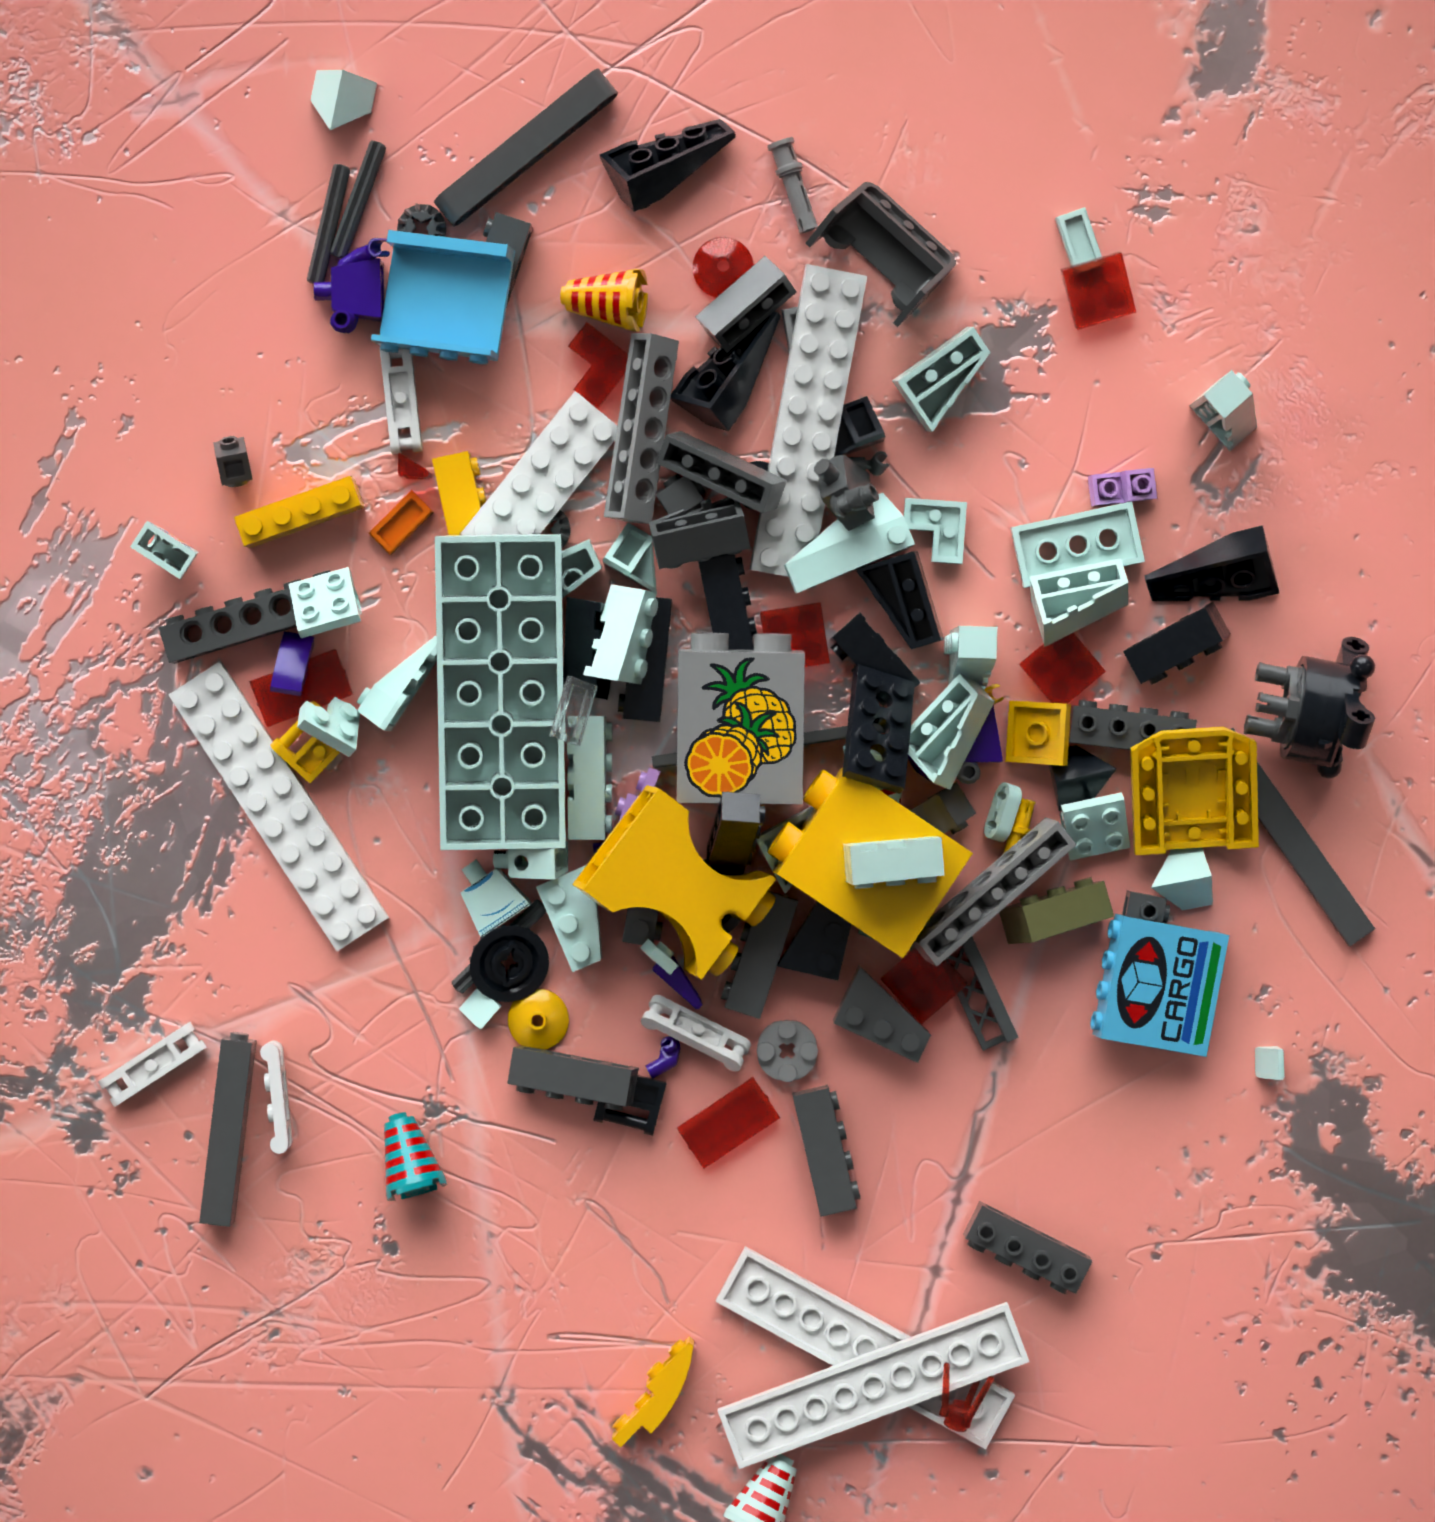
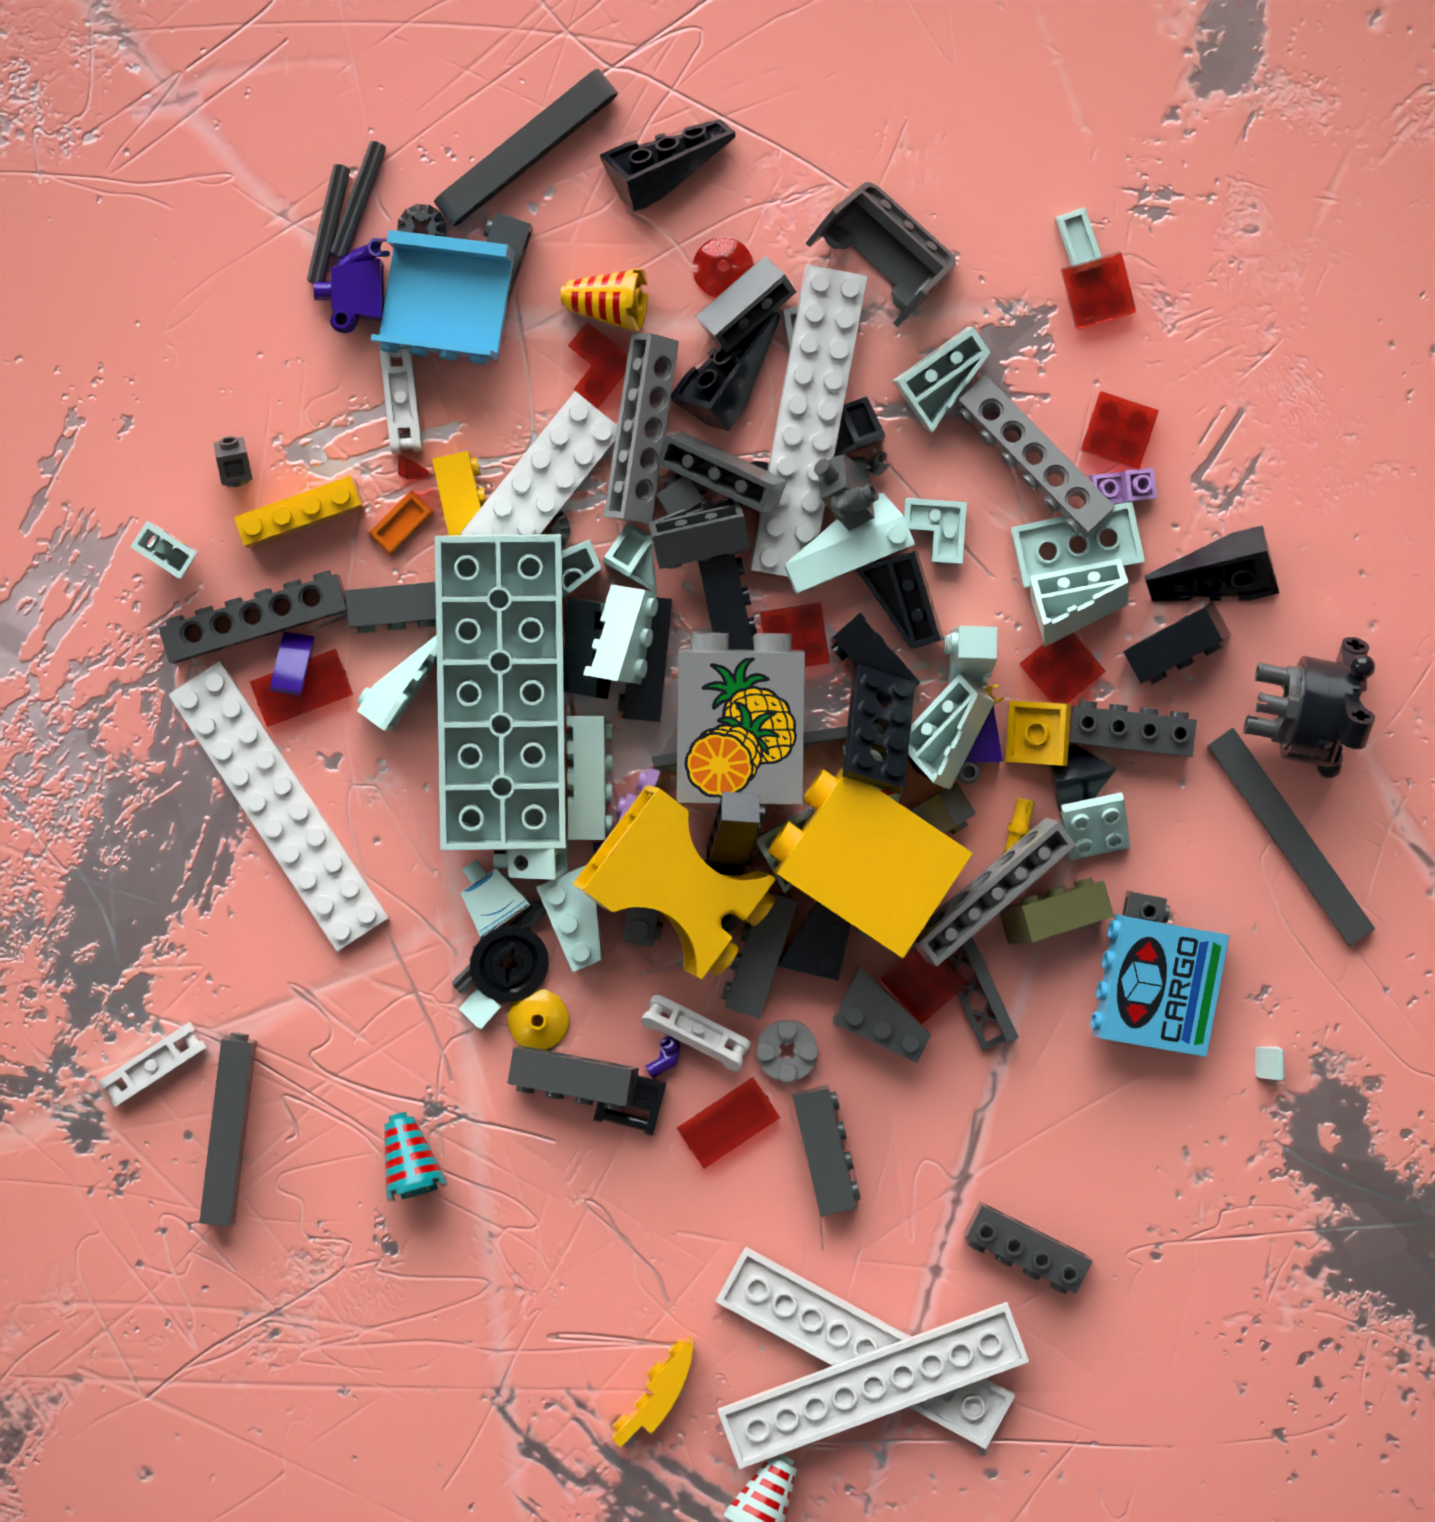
(276, 1083): white plate -> none
(310, 758): yellow plate -> none
(325, 602): light aqua plate -> none
(333, 727): light aqua plate -> none
(342, 96): light aqua slope -> none
(391, 606): none -> dark grey brick
(573, 711): clear tile -> none
(660, 954): light aqua plate -> none
(680, 983): dark purple slope -> none
(789, 171): light grey pin -> none
(893, 861): light aqua wedge -> none
(960, 1413): clear red plant -> none
(986, 395): none -> light grey brick
(1003, 812): light aqua beam -> none
(1119, 430): none -> clear red plate
(1185, 879): light aqua slope -> none
(1194, 790): yellow wedge -> none
(1228, 409): wedge -> none

